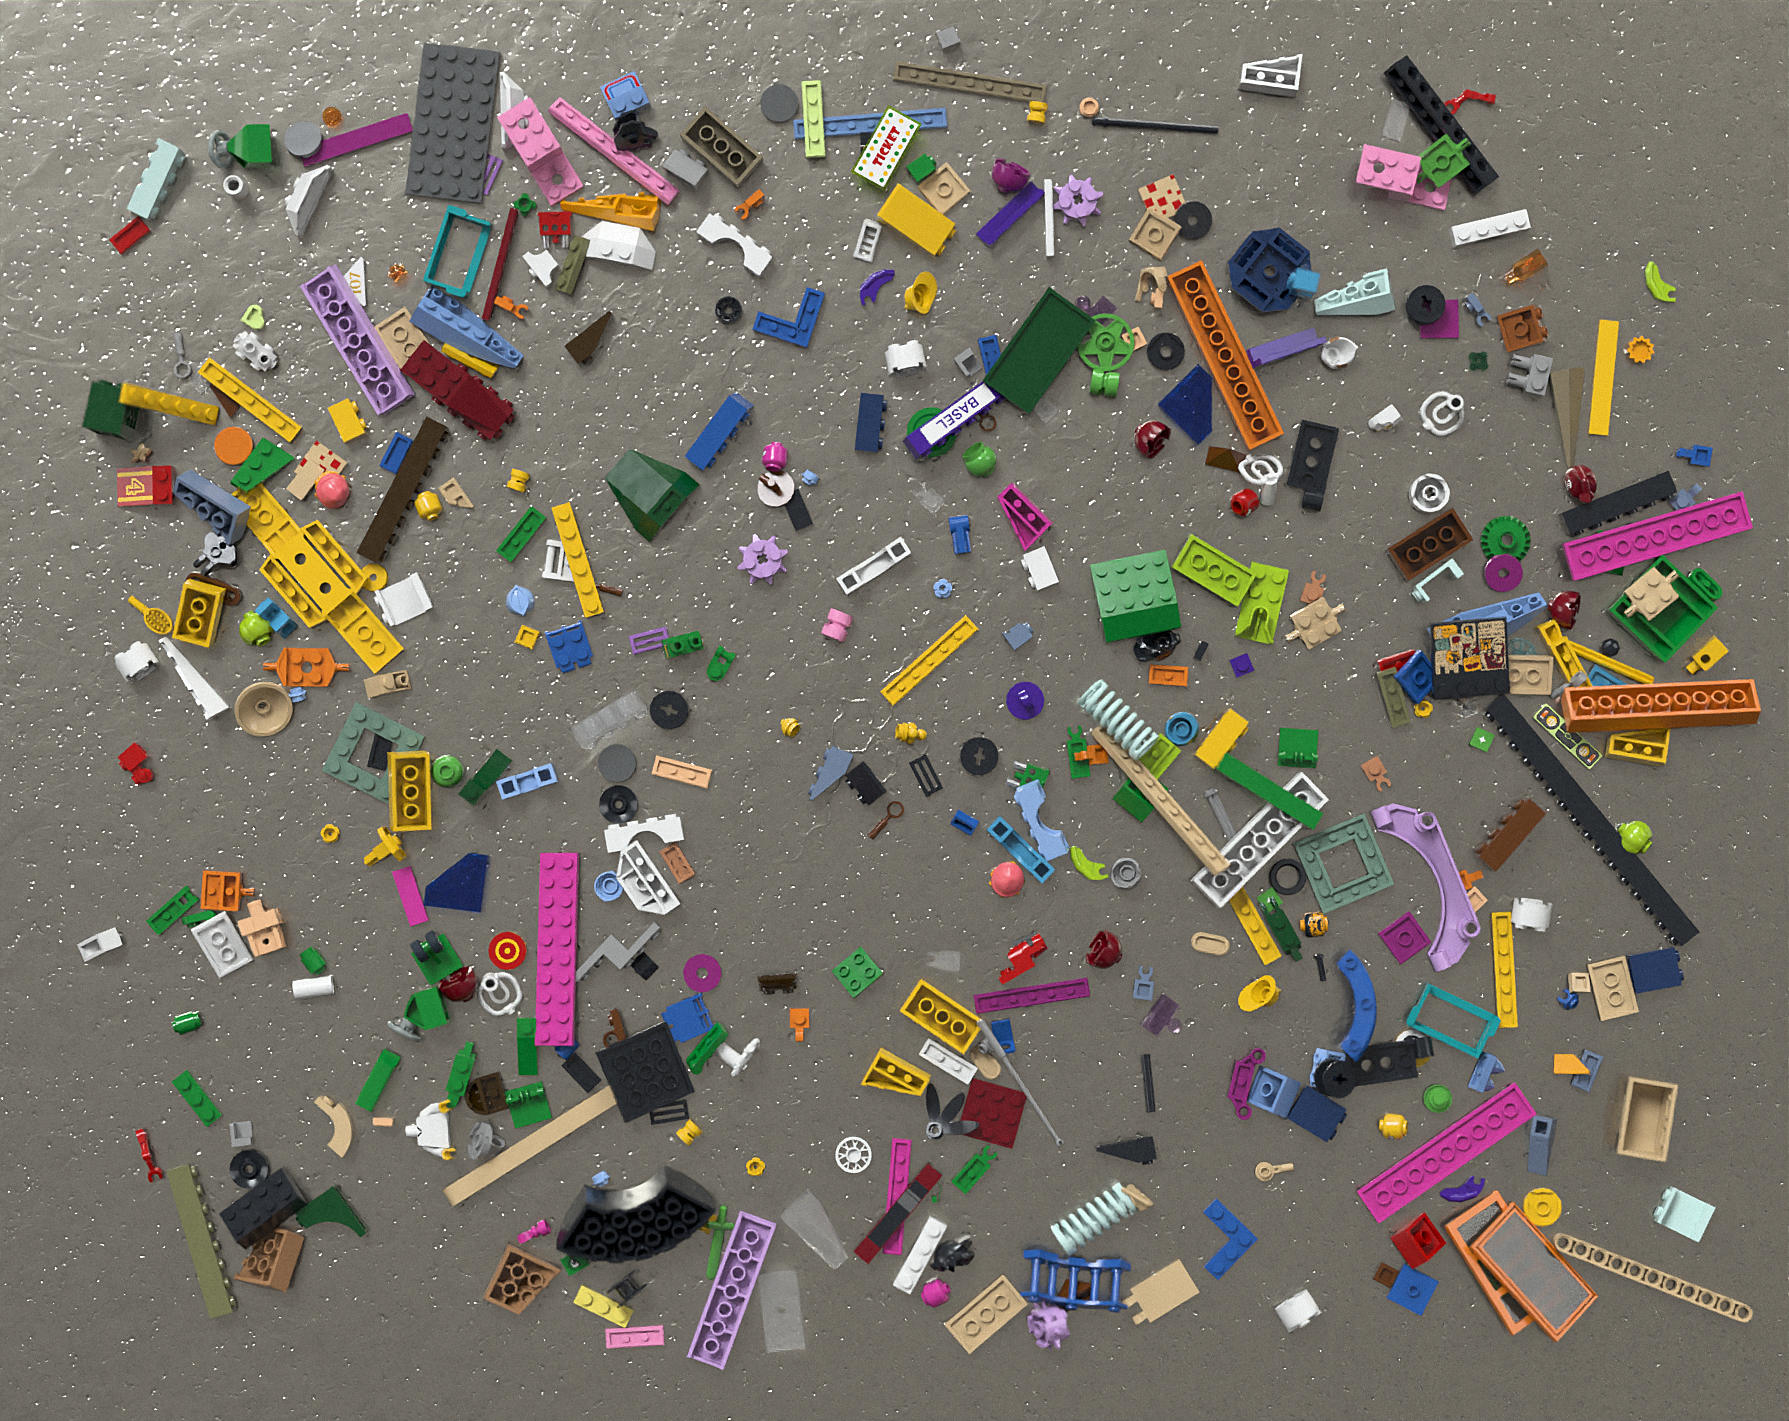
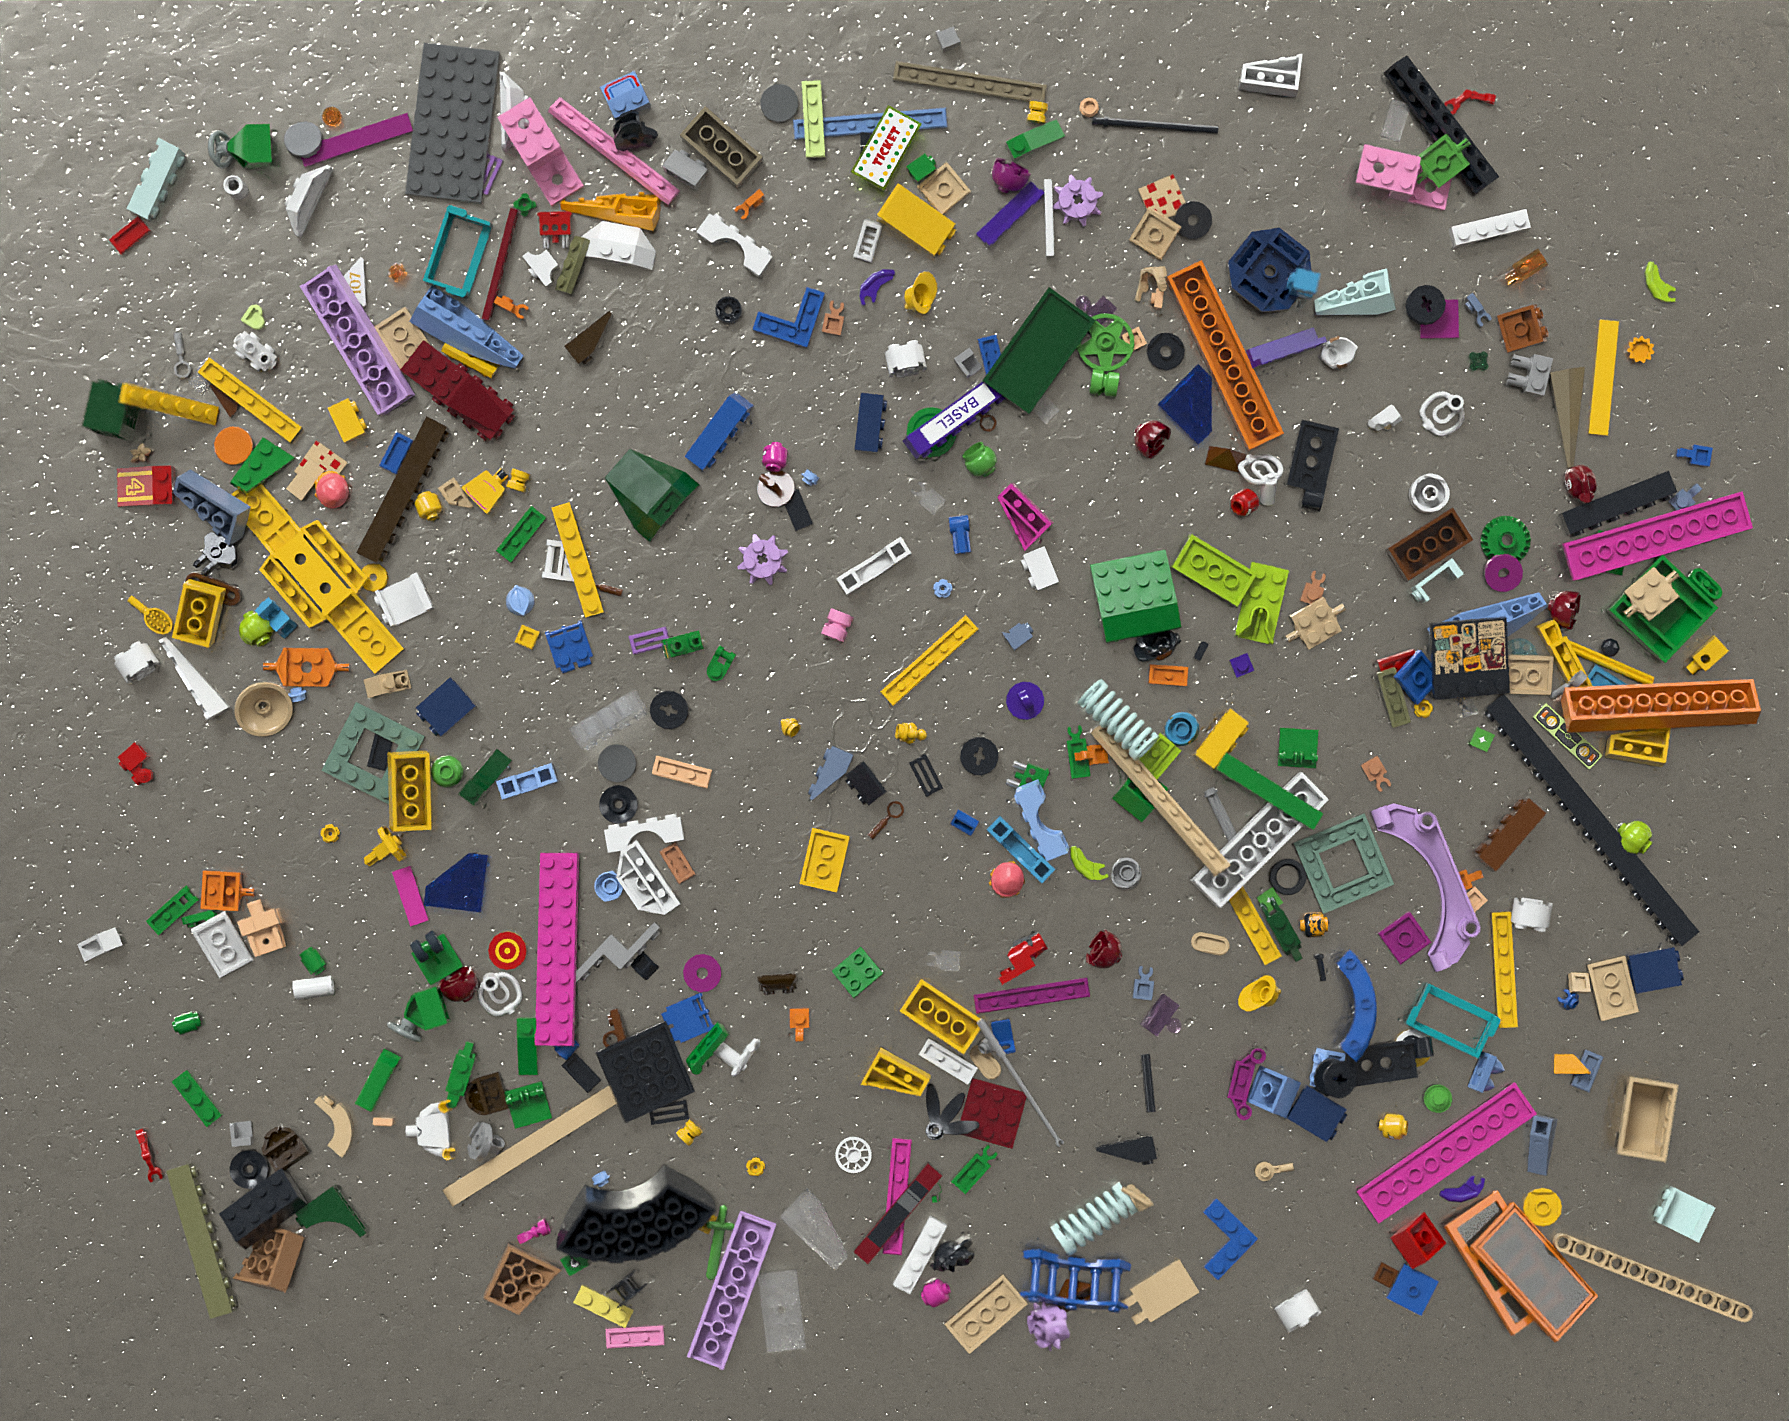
(283, 1148): none -> dark brown slope
(445, 707): none -> dark blue brick
(486, 489): none -> yellow torso
(824, 860): none -> yellow plate
(833, 322): none -> nougat plate
(1034, 140): none -> green slope

